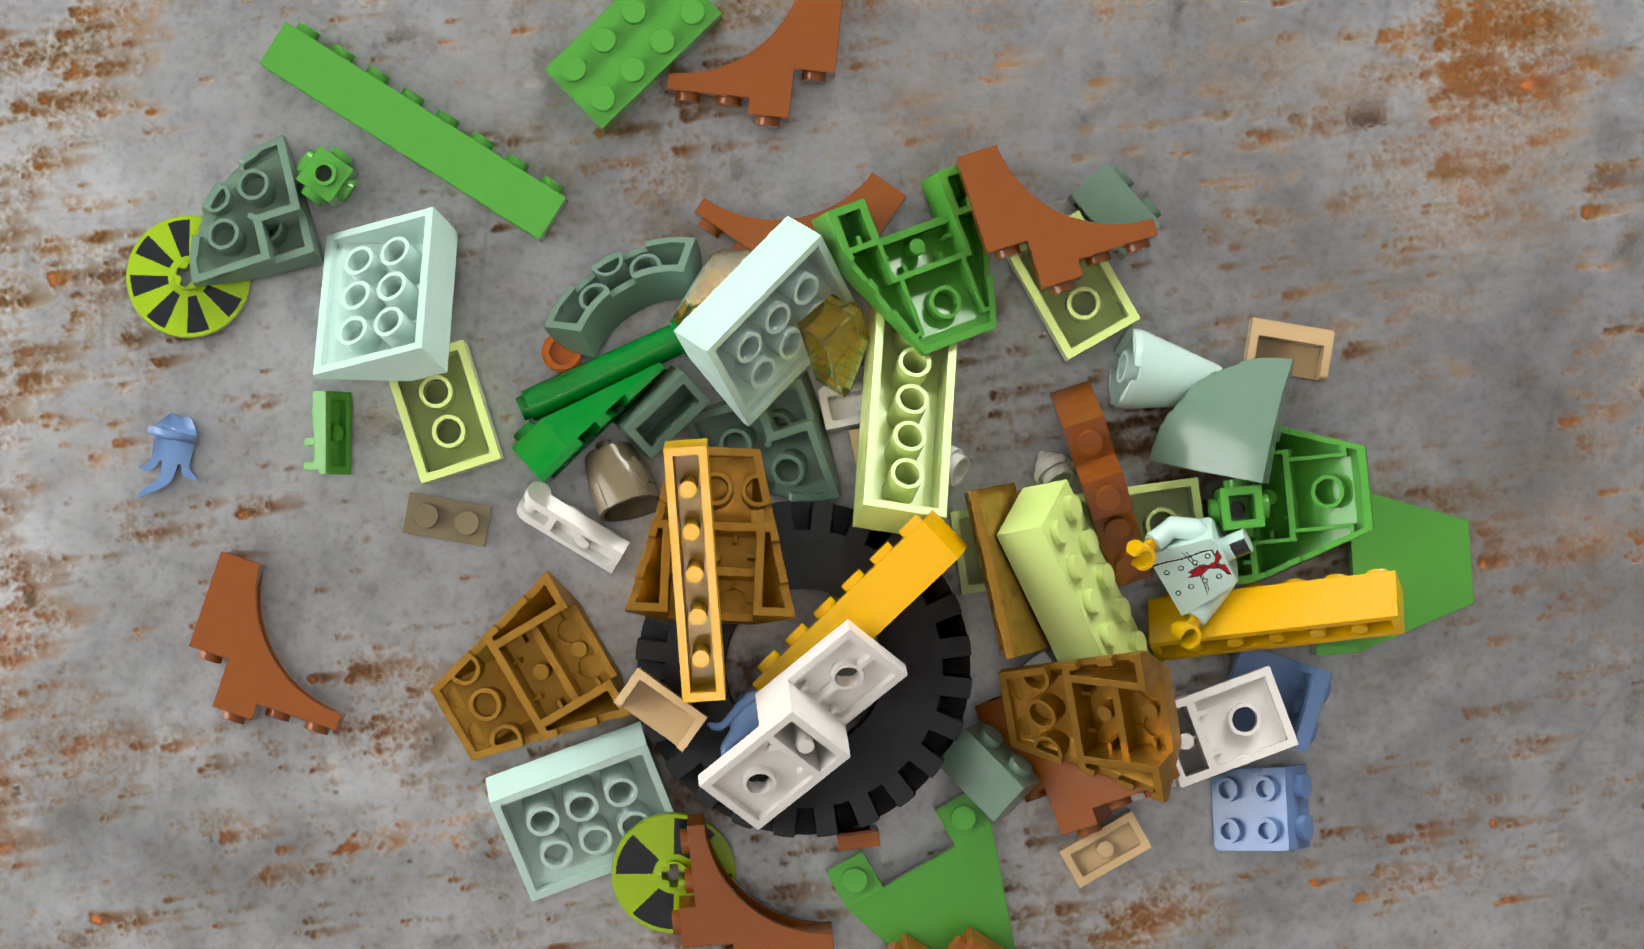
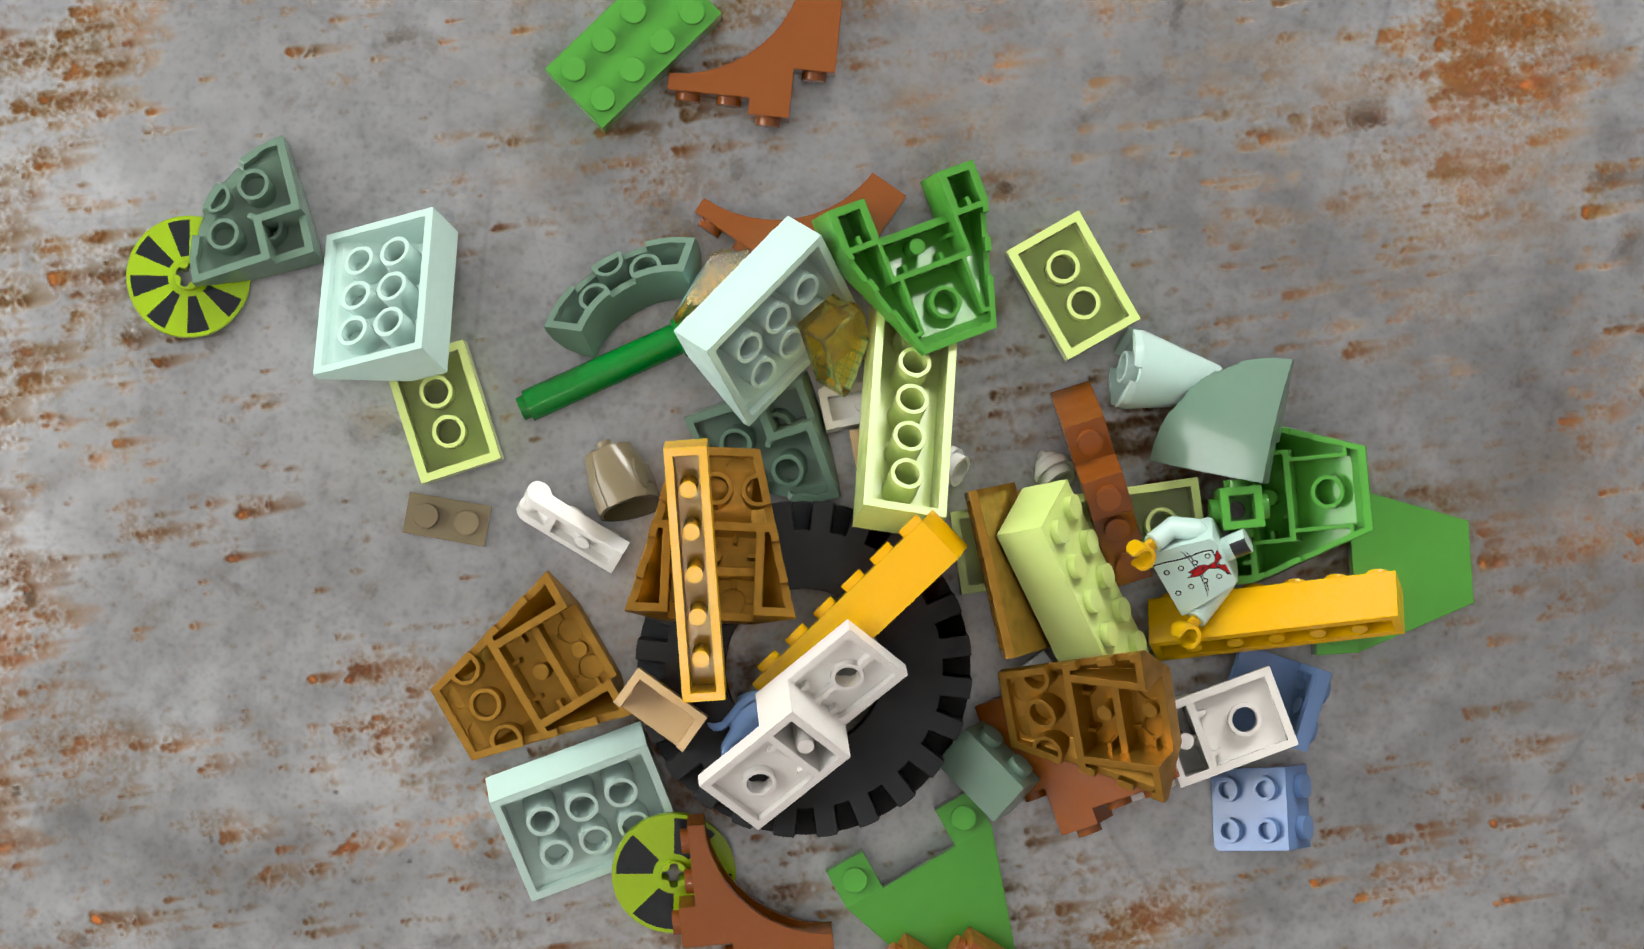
(174, 447): medium blue piece -> none
(253, 677): dark orange arch -> none
(331, 433): bright green plate -> none
(338, 187): bright green brick -> none
(413, 131): bright green brick -> none
(559, 358): orange tile -> none
(566, 433): green wedge -> none
(661, 411): sand green brick -> none
(858, 838): dark orange tile -> none
(1055, 242): dark orange arch -> none
(1104, 850): tan panel -> none
(1109, 200): sand green brick -> none
(1306, 345): tan panel -> none

